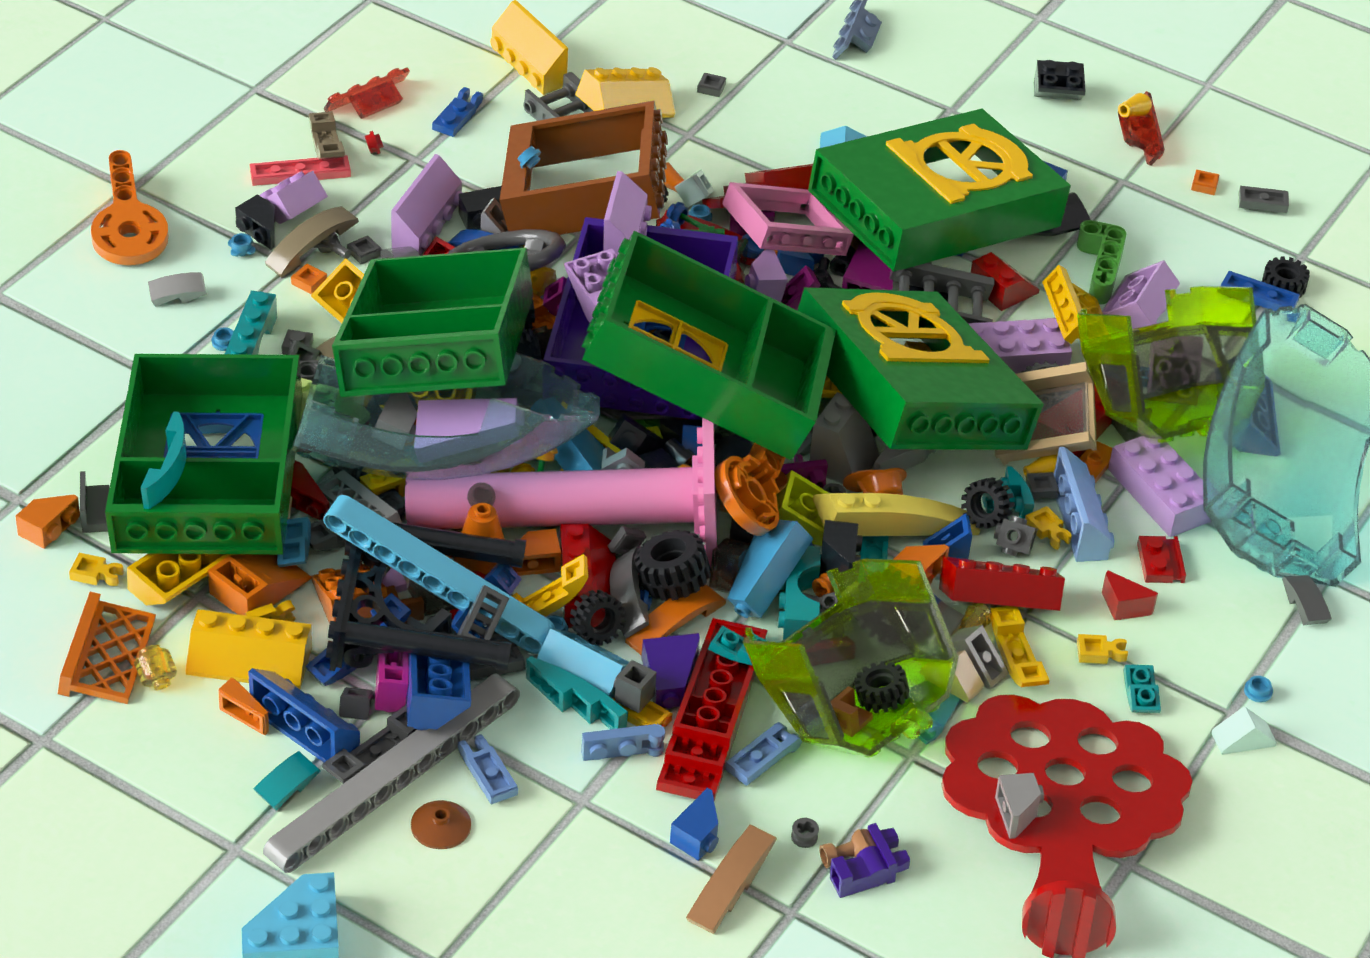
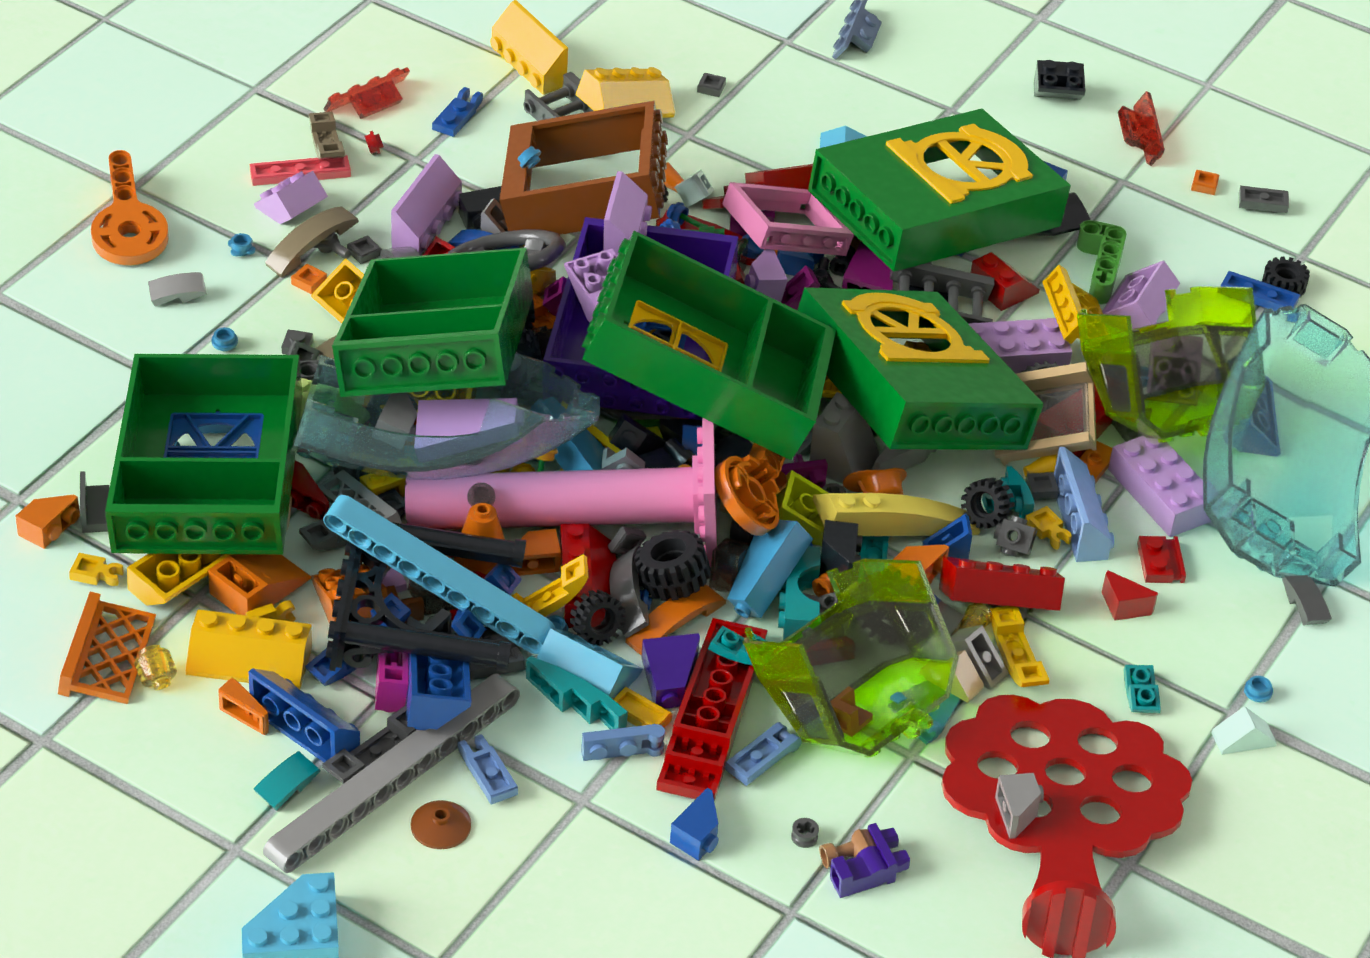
(161, 481): teal slope -> none
(255, 320): teal arch -> none
(257, 220): black slope -> none
(296, 542): dark azure slope -> none
(355, 703): dark grey slope -> none
(473, 614): dark grey slope -> none
(635, 686): dark grey brick -> none
(701, 211): dark azure plate -> none
(731, 878): medium nougat slope -> none
(872, 678): black tyre -> none
(1098, 650): yellow plate -> none
(1136, 105): yellow cone -> none

